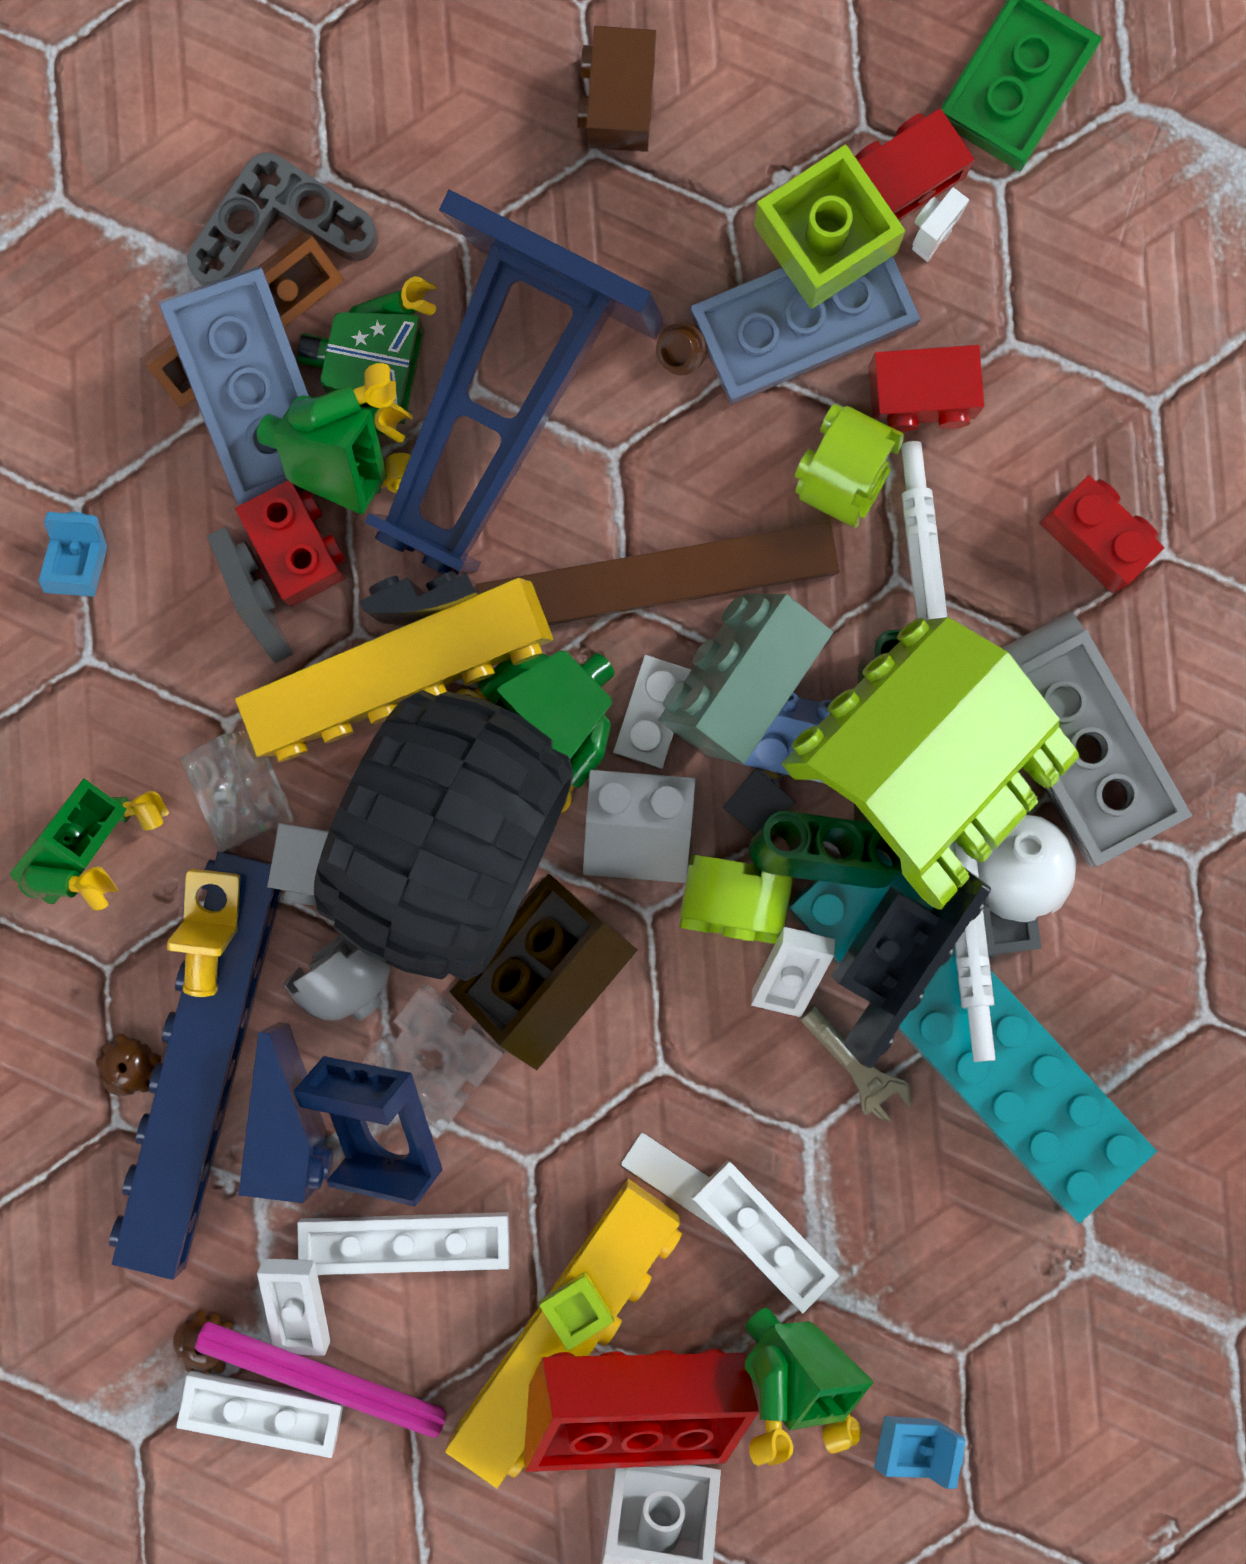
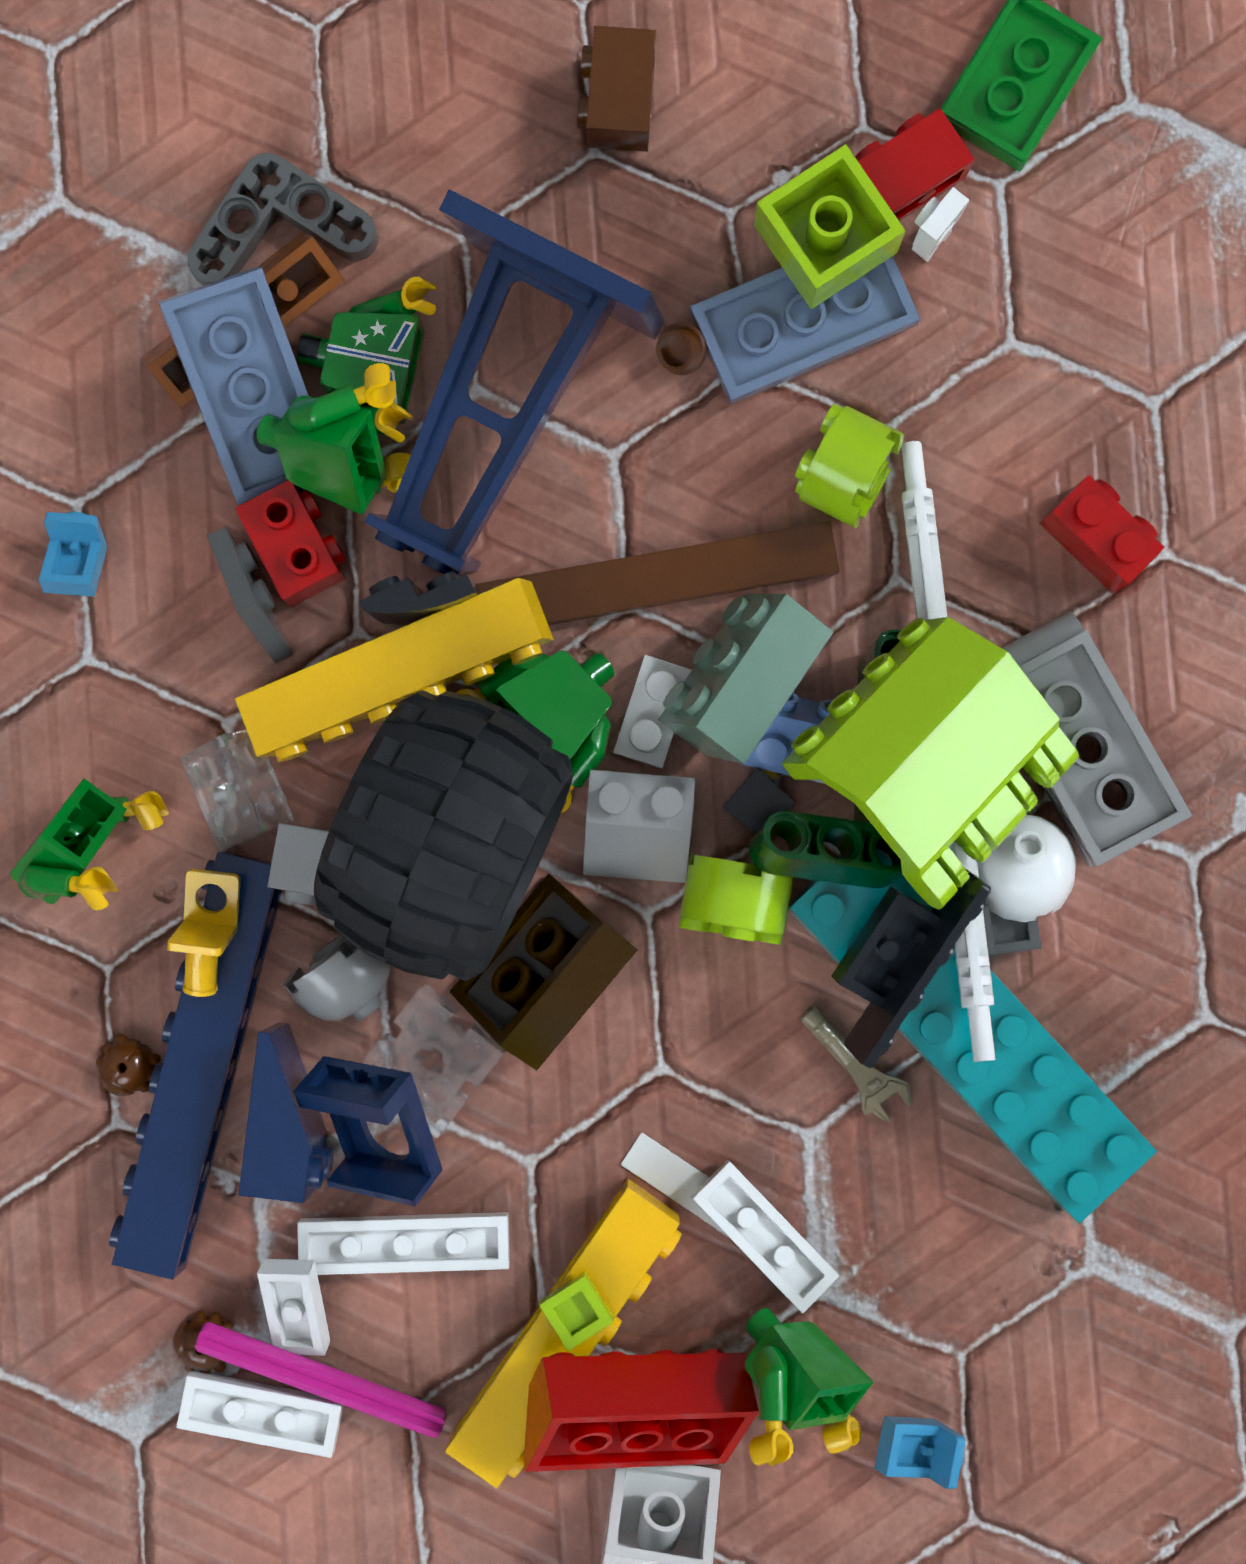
(793, 971): white plate -> none
(926, 387): red brick -> none

